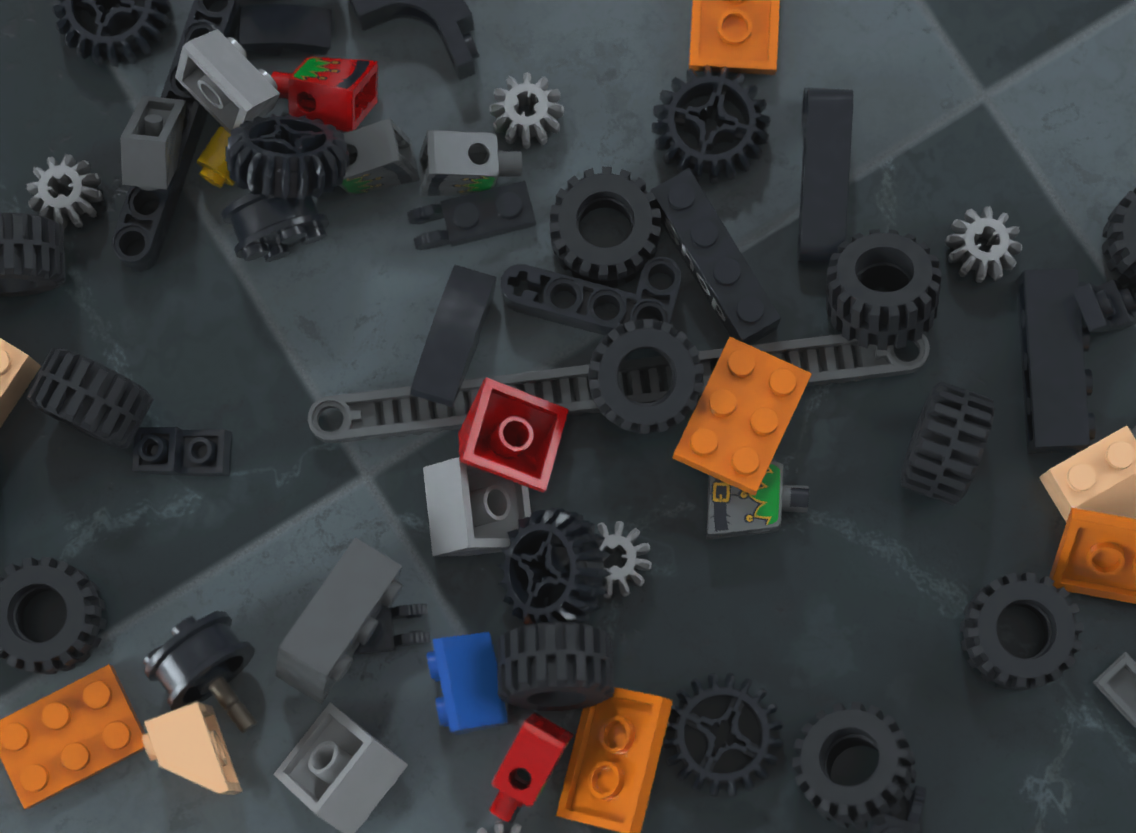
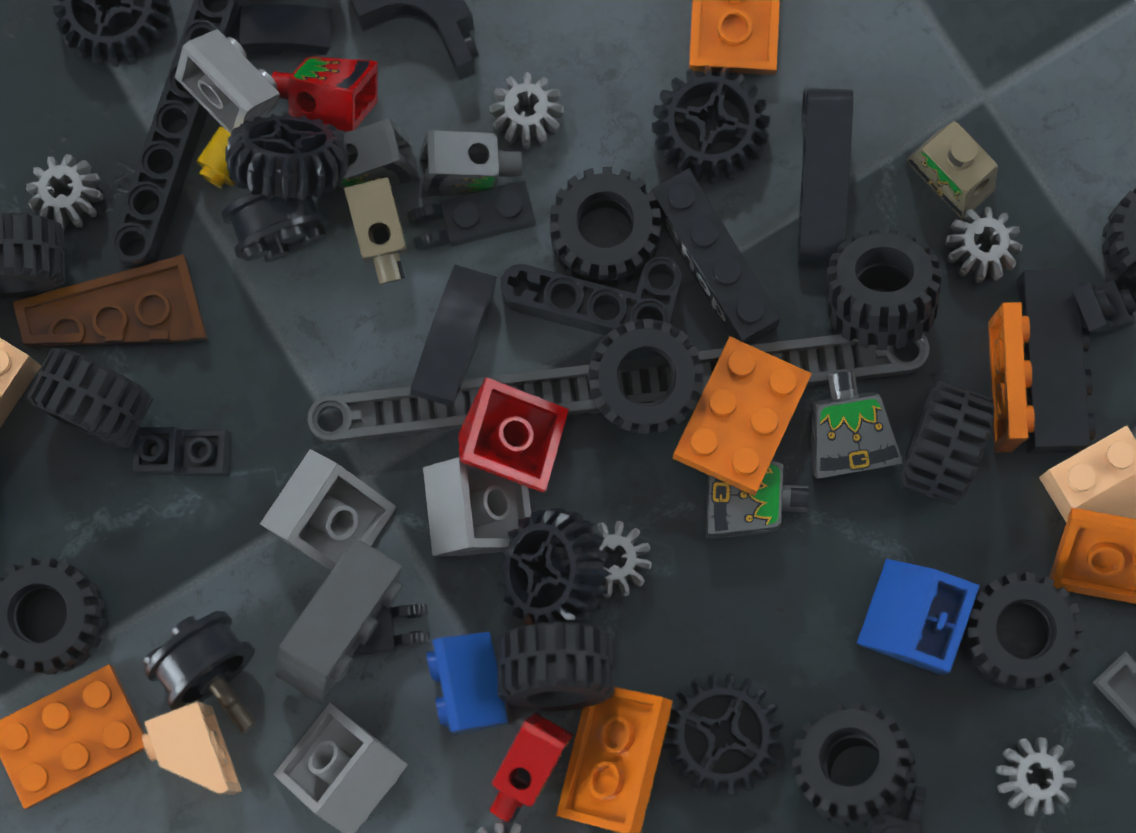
(123, 308): none -> reddish brown wing
(152, 143): dark grey slope -> none
(326, 510): none -> light grey slope
(373, 209): none -> dark tan torso
(850, 430): none -> torso
(918, 615): none -> blue slope
(955, 167): none -> dark tan torso
(1010, 377): none -> orange plate
(1039, 760): none -> light grey gear

